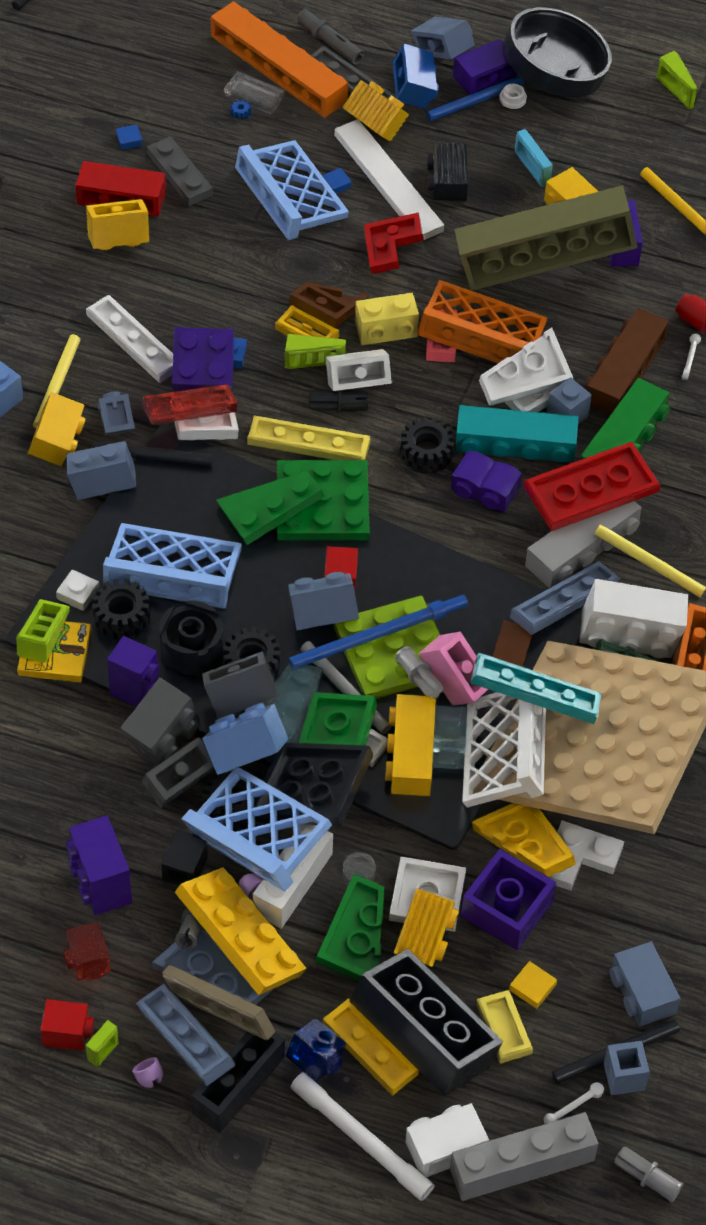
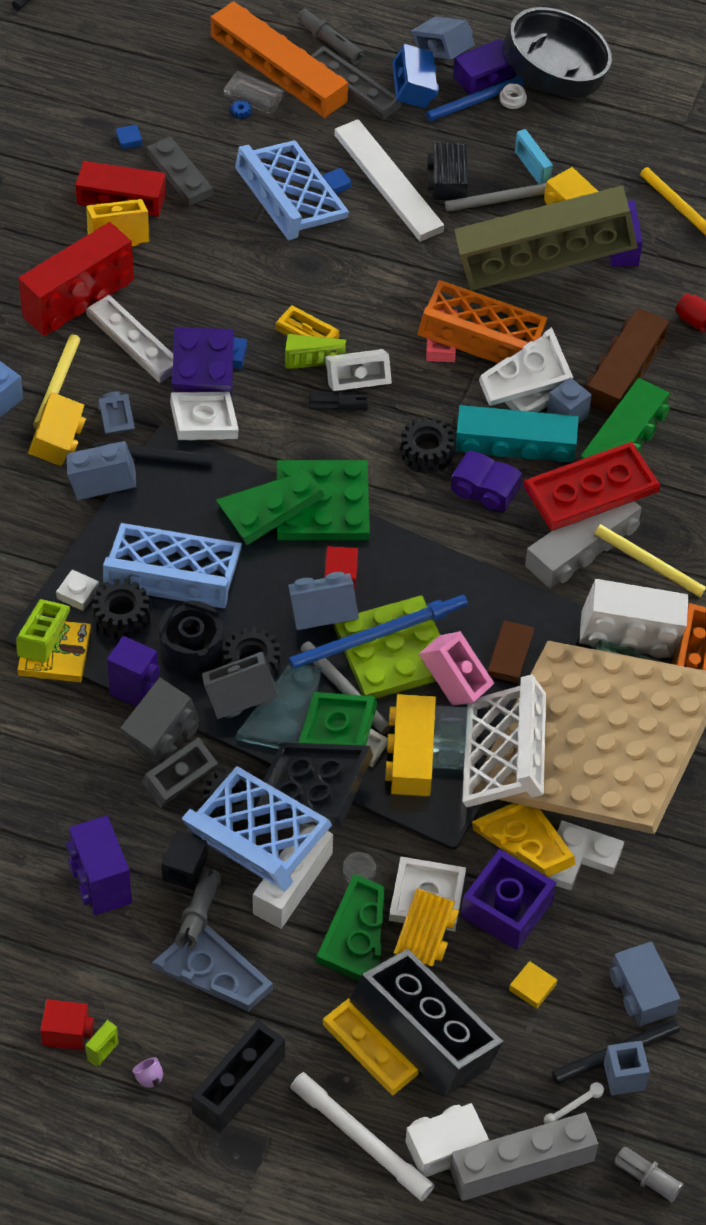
(76, 278): none -> red brick
(87, 952): clear red brick -> none
(185, 1034): sand blue tile -> none
(189, 404): clear red plate -> none
(218, 1002): dark tan tile -> none
(240, 930): yellow plate -> none
(245, 738): medium blue brick -> none
(249, 884): lavender hinge -> none
(307, 439): light yellow tile -> none
(316, 1050): clear blue brick -> none
(325, 303): reddish brown wing -> none
(375, 110): yellow brick -> none
(385, 237): red plate -> none
(386, 318): light yellow brick -> none
(418, 672): light grey axle -> none
(495, 197): none -> light grey bar
(502, 1017): light yellow tile -> none
(536, 688): teal tile -> none
(560, 599): sand blue tile -> none
(677, 79): lime slope -> none
(694, 339): white hinge -> none

